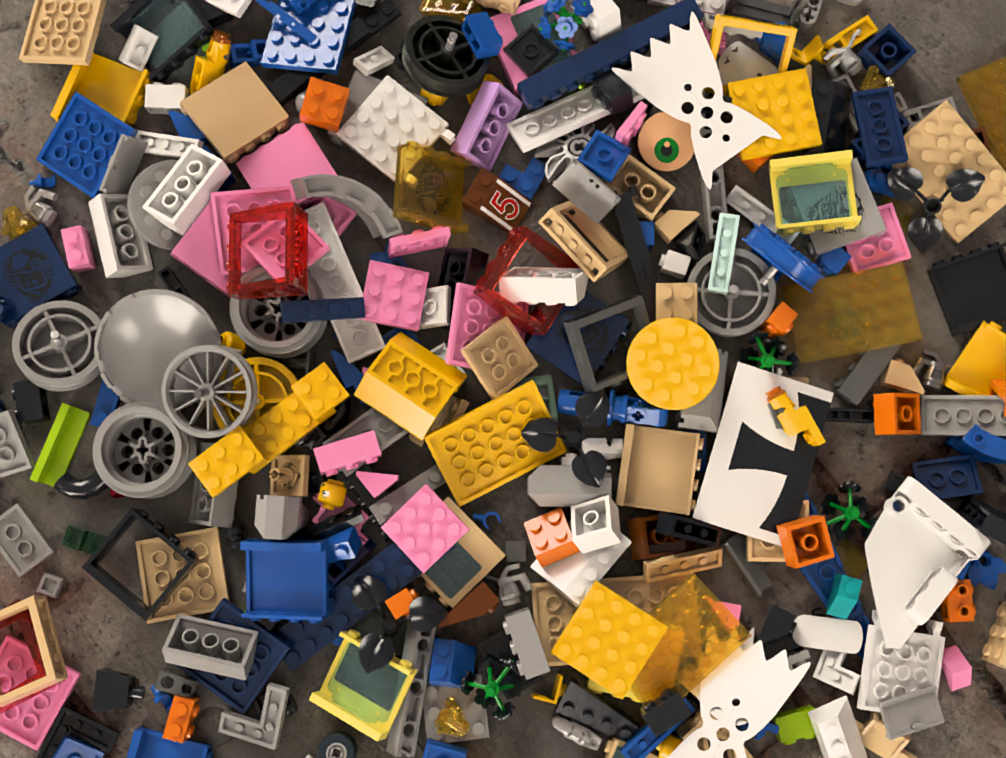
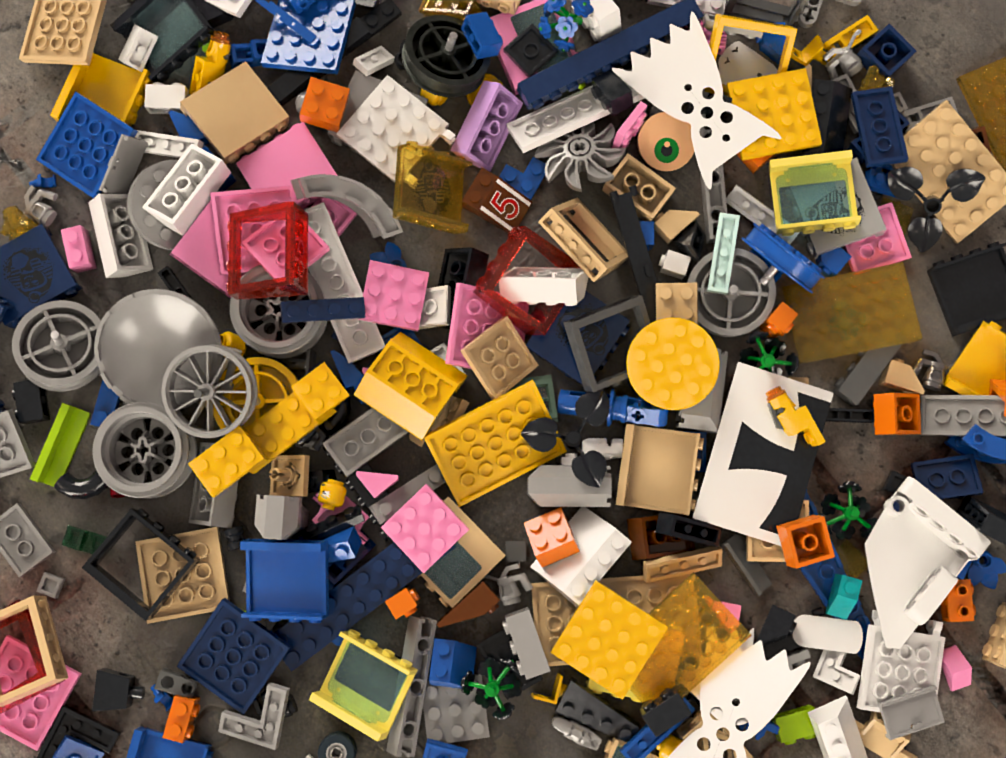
(211, 647): light grey slope -> none
(347, 453): bright pink brick -> none
(374, 650): black plant -> none
(418, 241): bright pink plate -> none
(451, 720): clear yellow rock -> none
(482, 518): blue piece -> none
(577, 187): light grey door -> none
(595, 524): white brick -> none
(604, 156): blue plate -> none

